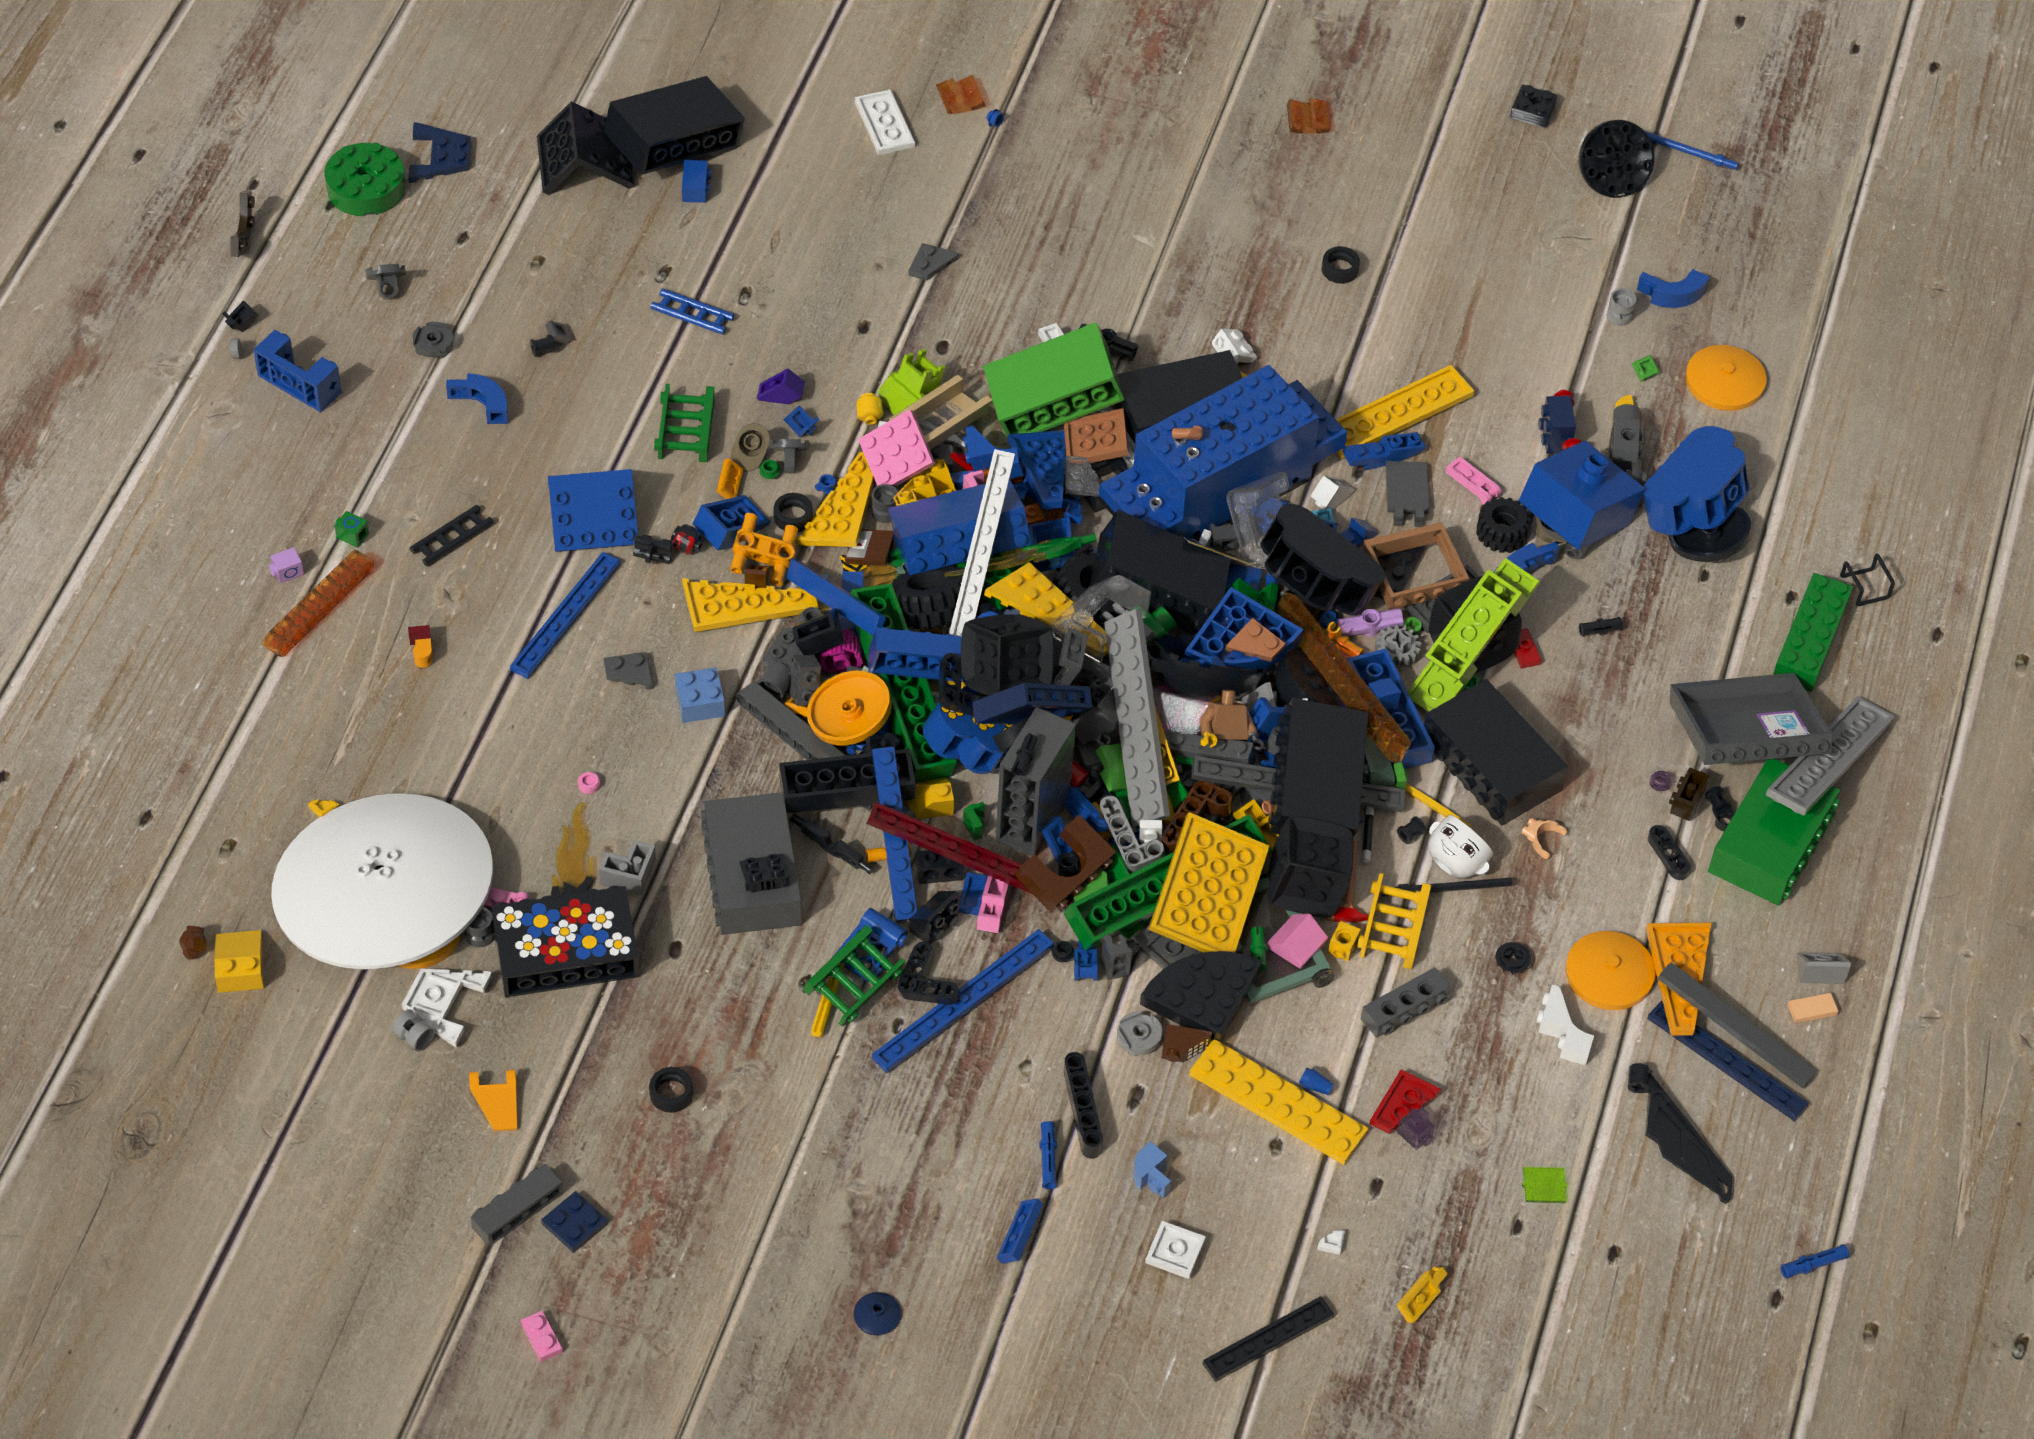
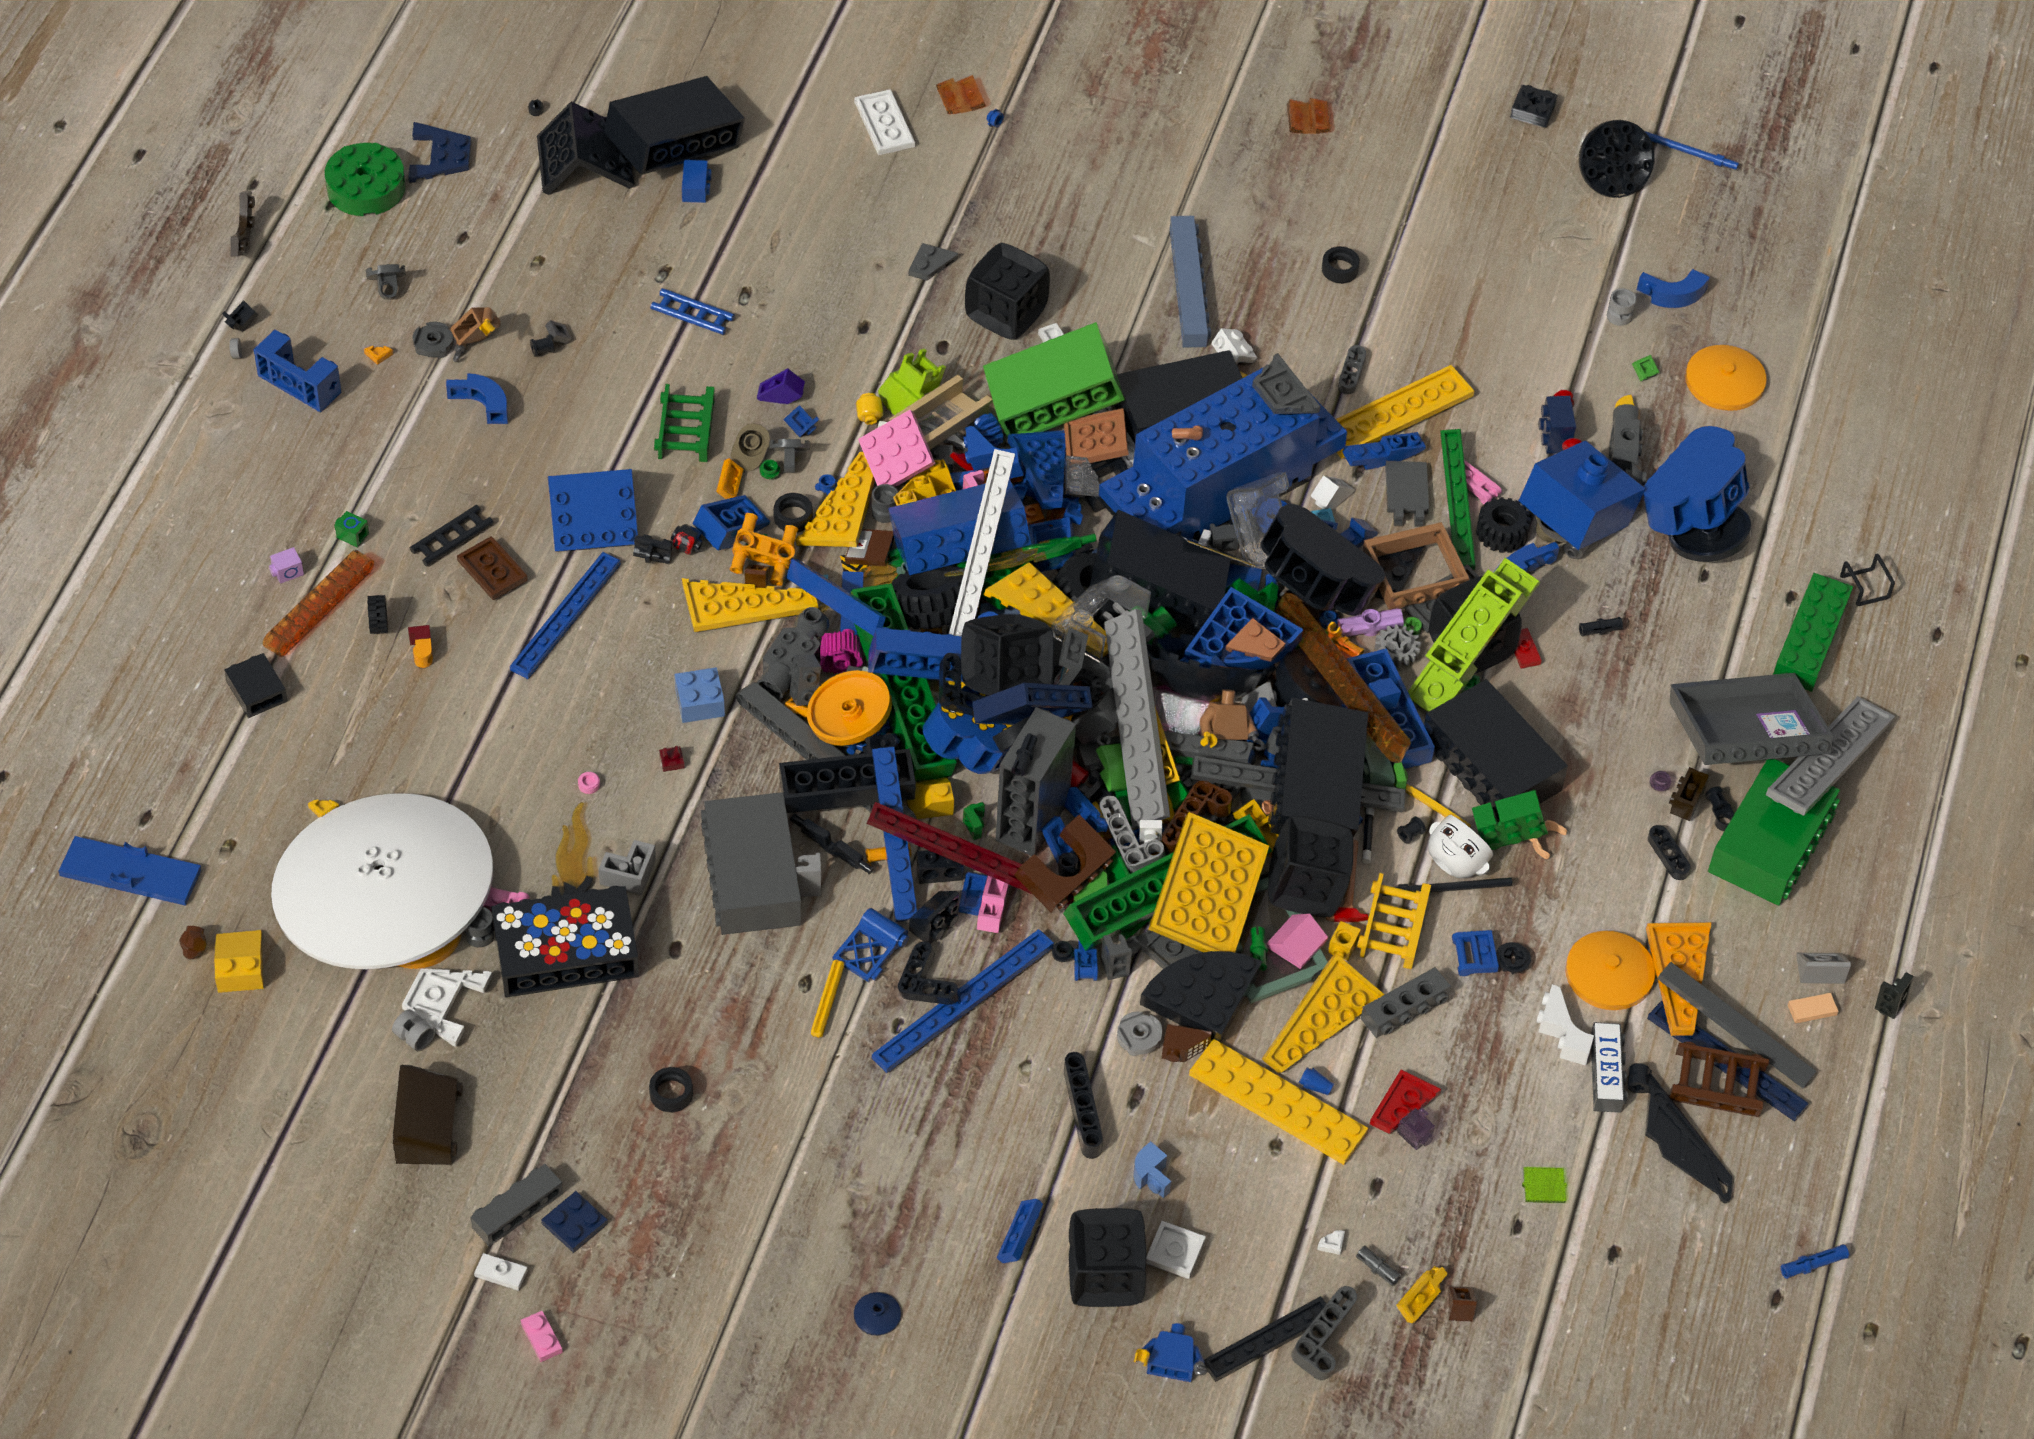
(130, 870): none -> blue piece
(255, 685): none -> black brick
(377, 614): none -> black tyre
(378, 354): none -> light orange tile
(425, 1116): none -> dark brown windscreen
(473, 327): none -> medium nougat torso
(492, 568): none -> reddish brown plate
(497, 1101): light orange flag -> none
(500, 1271): none -> white plate
(531, 107): none -> black hinge
(628, 669): dark grey wing -> none
(671, 758): none -> dark red tile
(765, 869): black hinge -> none
(809, 876): none -> light grey hinge
(818, 633): black slope -> none
(848, 955): green fence -> none
(989, 428): none -> blue gear
(1007, 291): none -> black piece
(1048, 1146): blue pin -> none
(1107, 1257): none -> black piece
(1118, 345): black piece -> none
(1172, 1355): none -> blue torso
(1189, 281): none -> sand blue brick
(1283, 389): none -> dark grey wing
(1325, 1009): none -> yellow wing
(1326, 1328): none -> dark grey beam
(1353, 376): none -> dark grey beam
(1378, 1265): none -> dark grey pin
(1457, 495): none -> green tile
(1461, 1303): none -> reddish brown slope
(1482, 951): none -> blue plate
(1519, 820): none -> green piece
(1607, 1067): none -> brick
(1705, 1096): none -> reddish brown fence
(1893, 997): none -> pearl dark grey bracket

